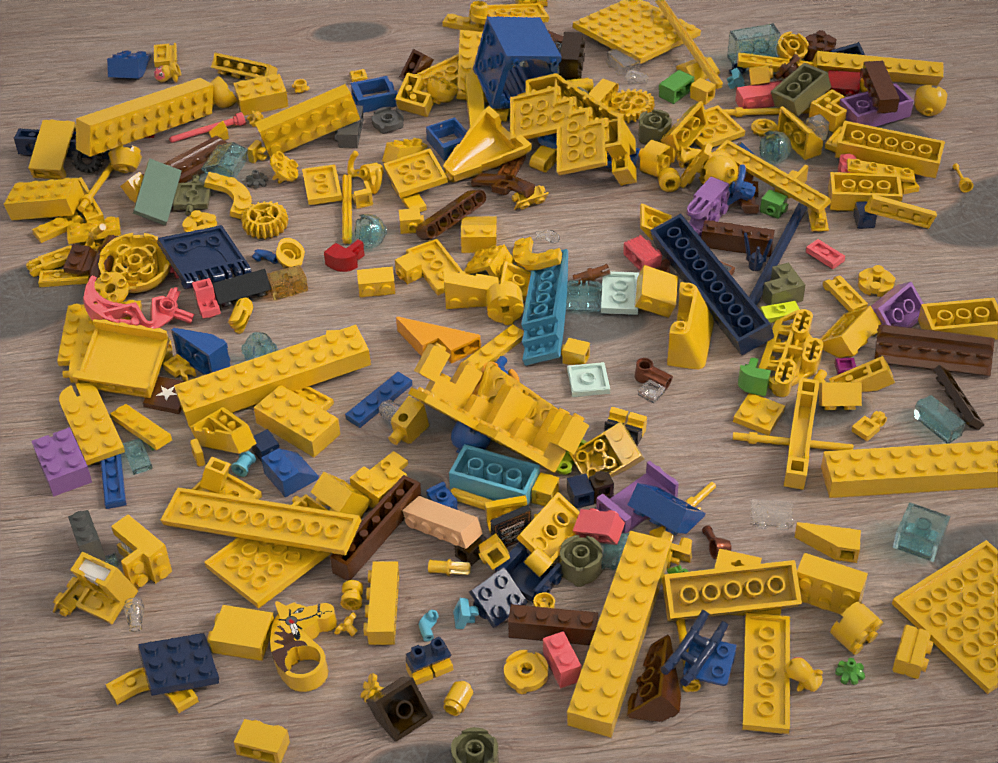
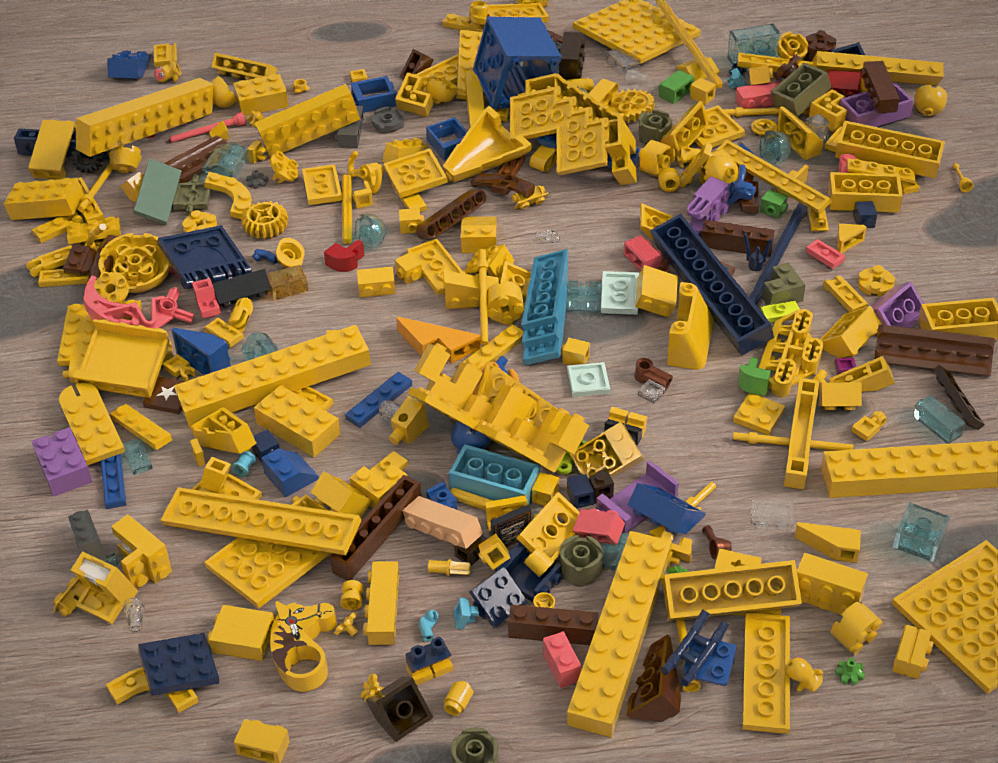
(224, 331): none -> yellow plate
(482, 267): none -> yellow bar
(525, 682): yellow plate -> none
(531, 261): yellow plate -> none
(592, 274): dark orange pin -> none
(849, 236): none -> yellow slope
(900, 211): yellow plate -> none

